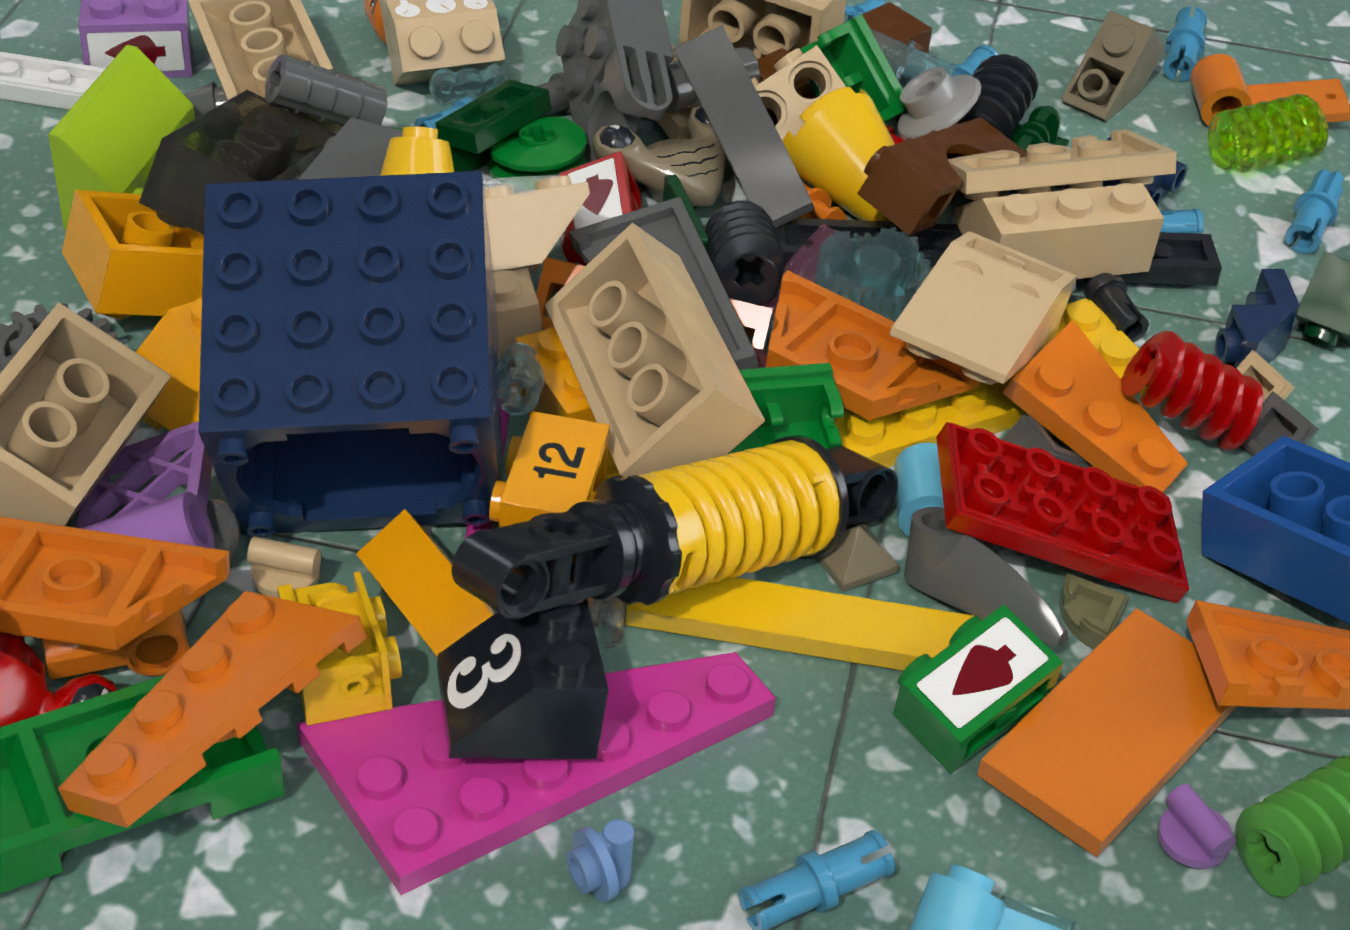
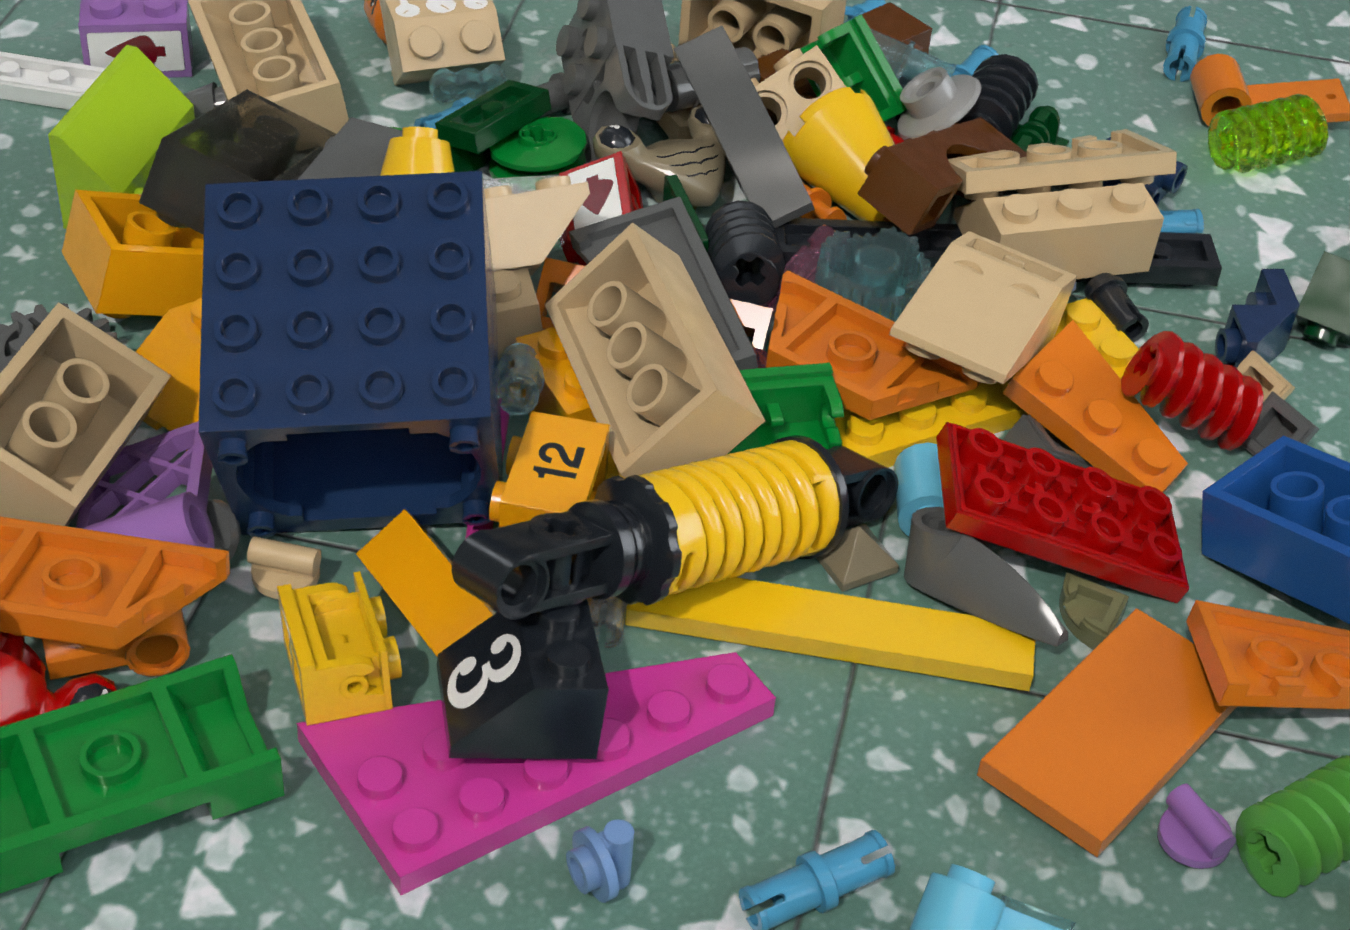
(205, 700): orange wing -> none
(323, 92): dark grey axle -> none
(975, 686): brick -> none
(1114, 67): dark tan slope -> none
(1315, 211): dark azure axle -> none

